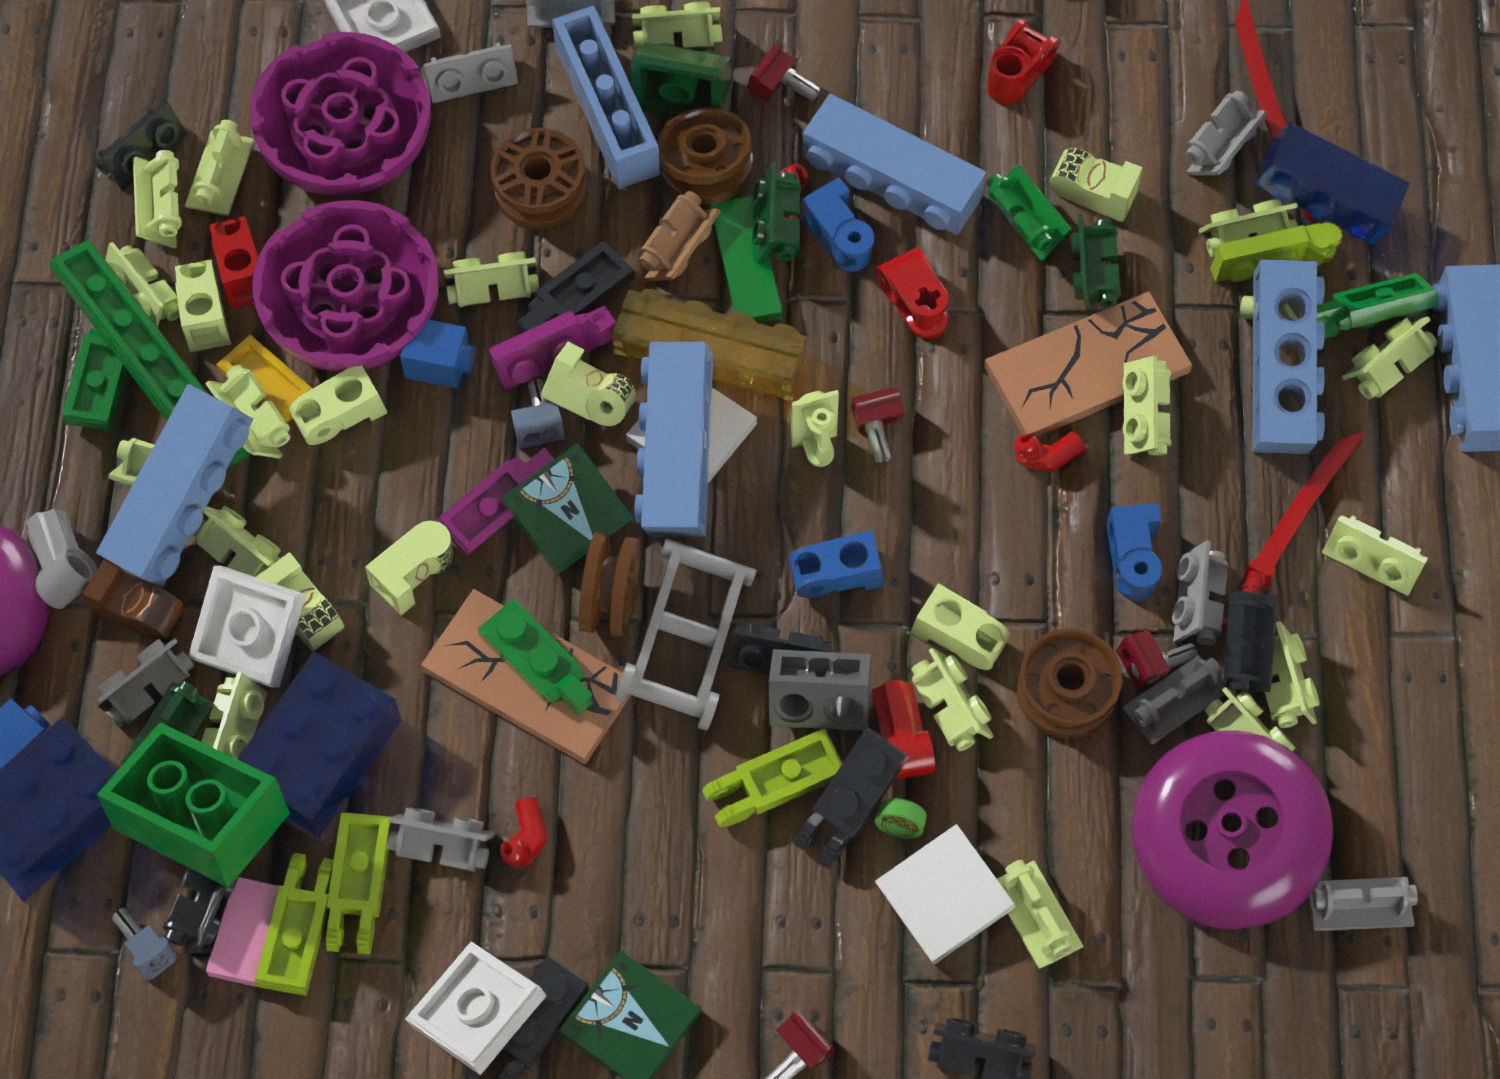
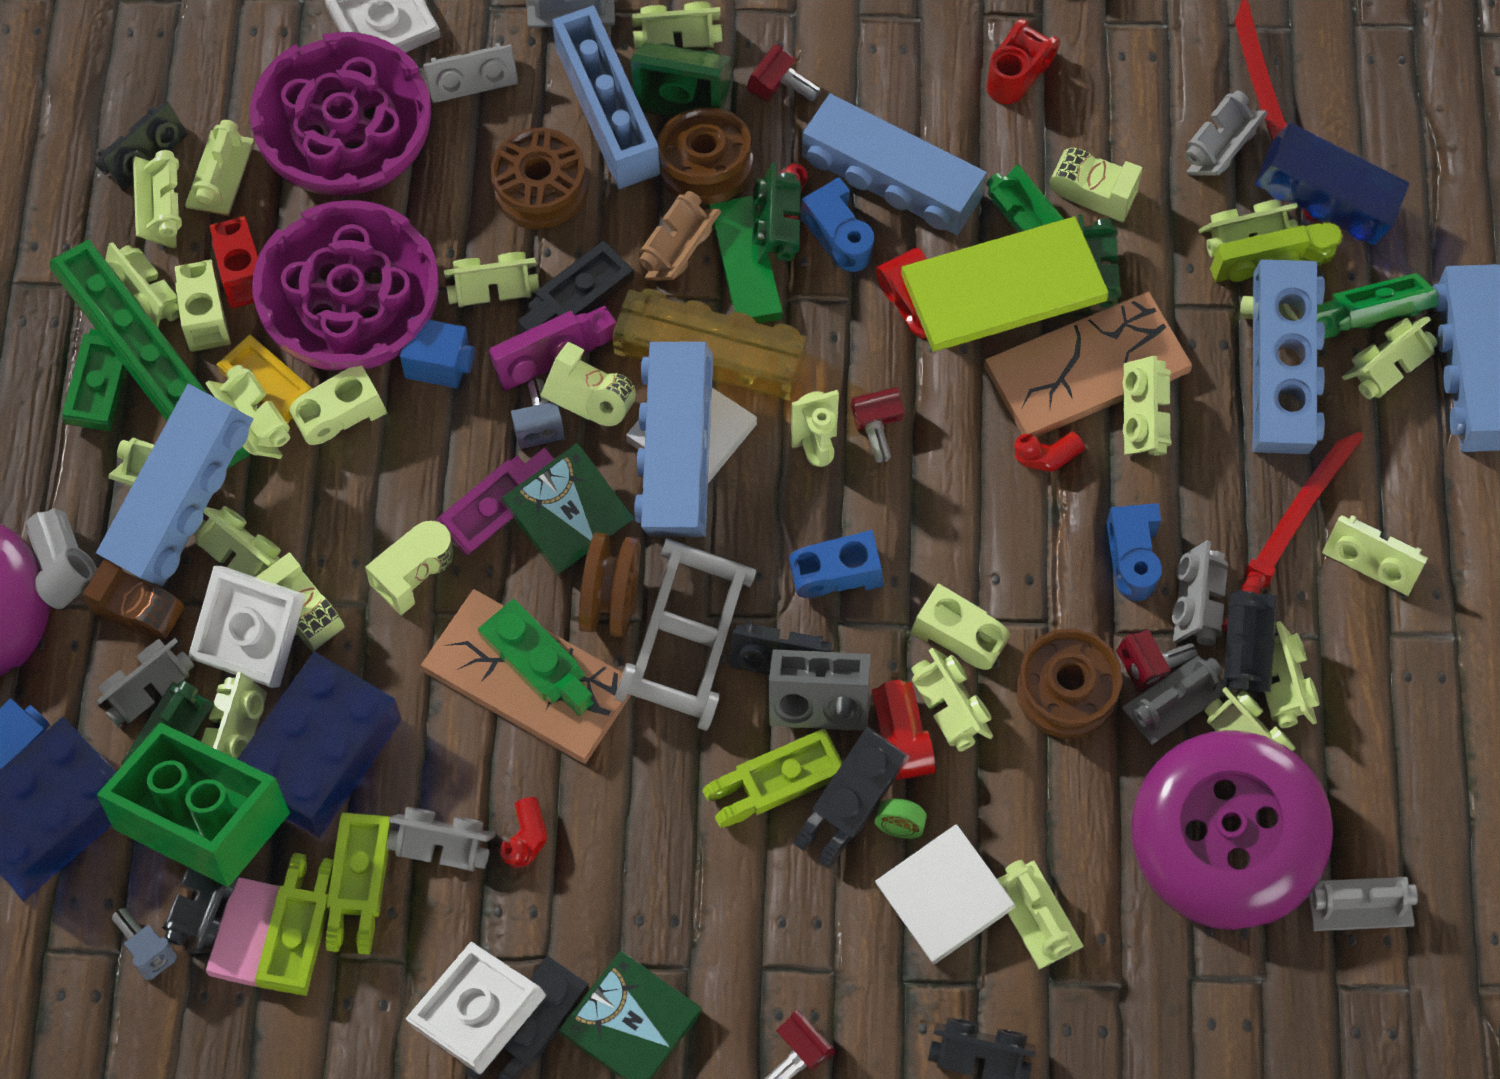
(1004, 284): none -> lime tile

